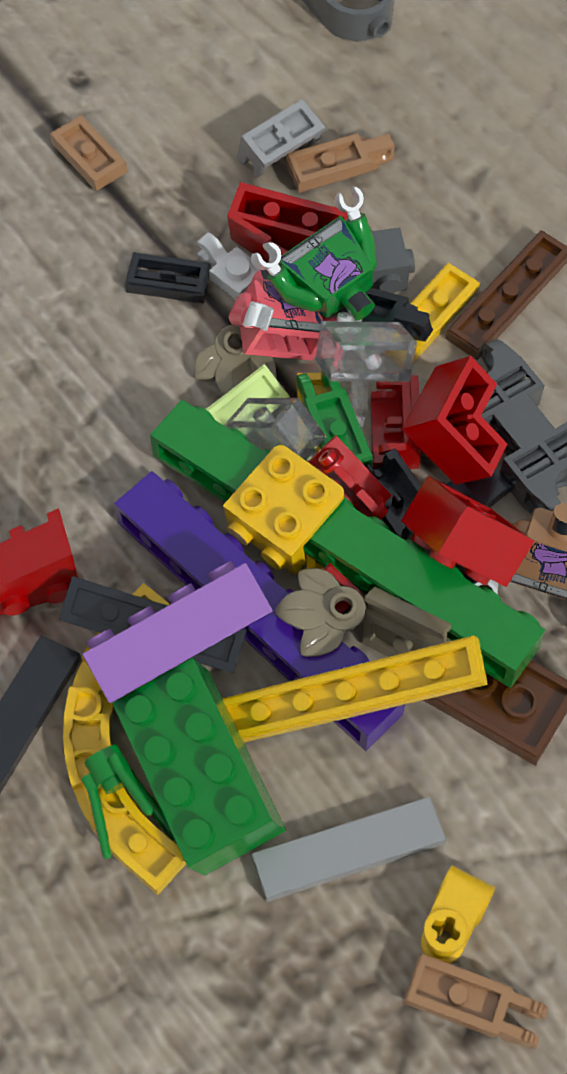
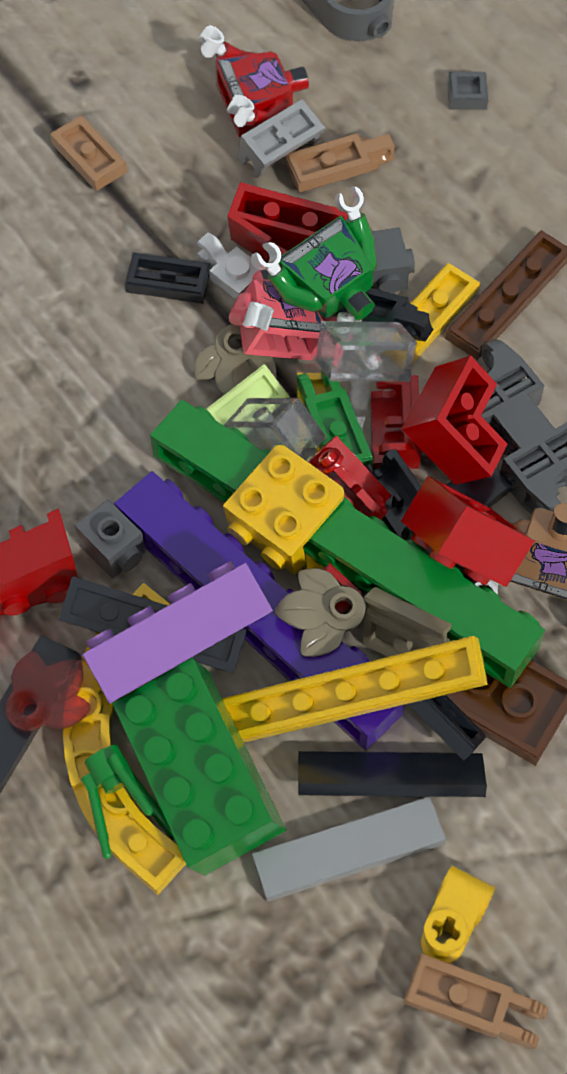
(49, 687): none -> clear red plate
(110, 539): none -> dark grey brick
(251, 82): none -> torso
(390, 774): none -> black tile
(450, 724): none -> black tile
(467, 91): none -> dark grey tile

